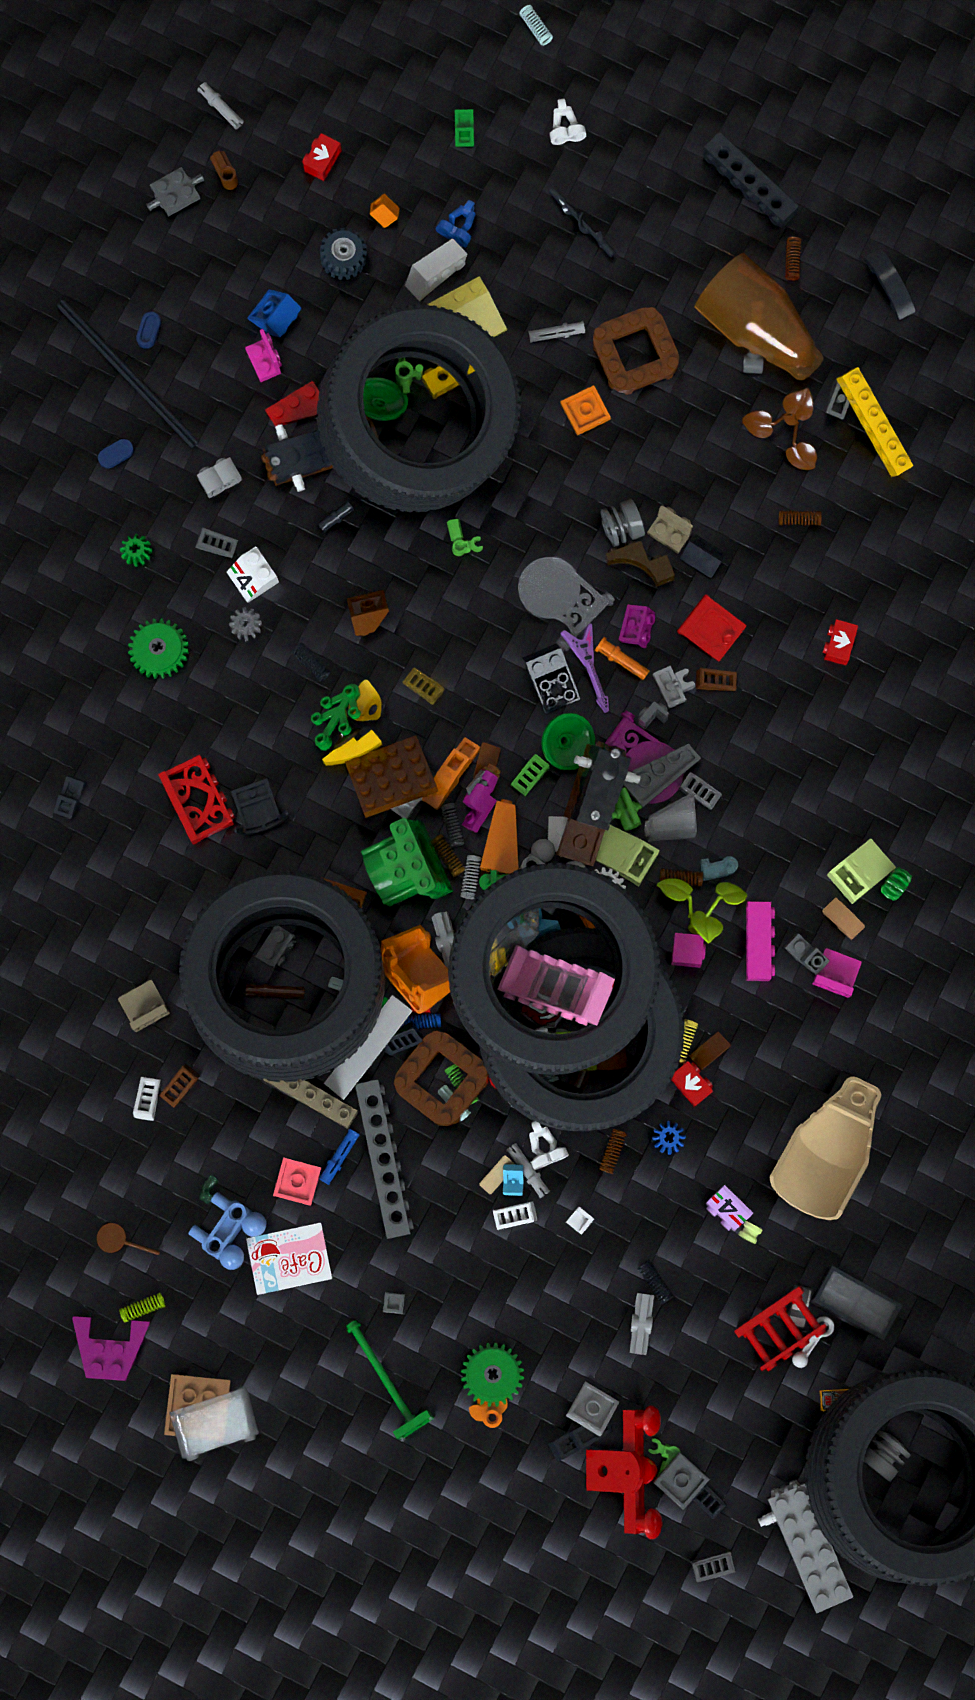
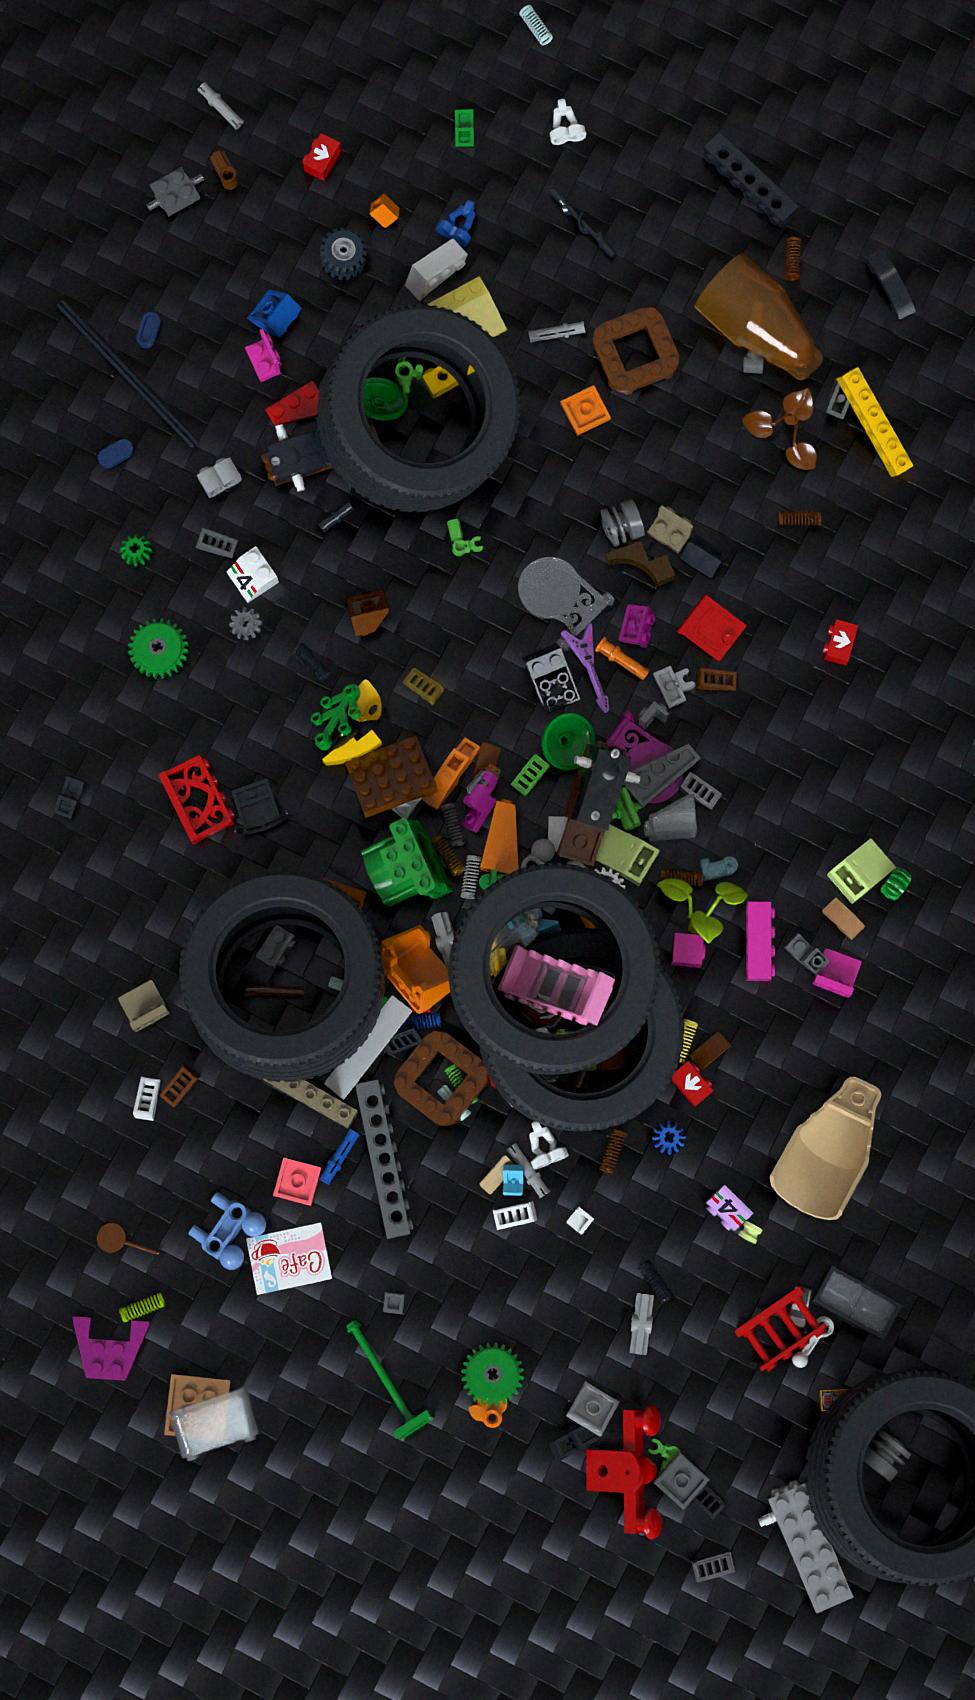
(206, 1188): clear green arm -> none

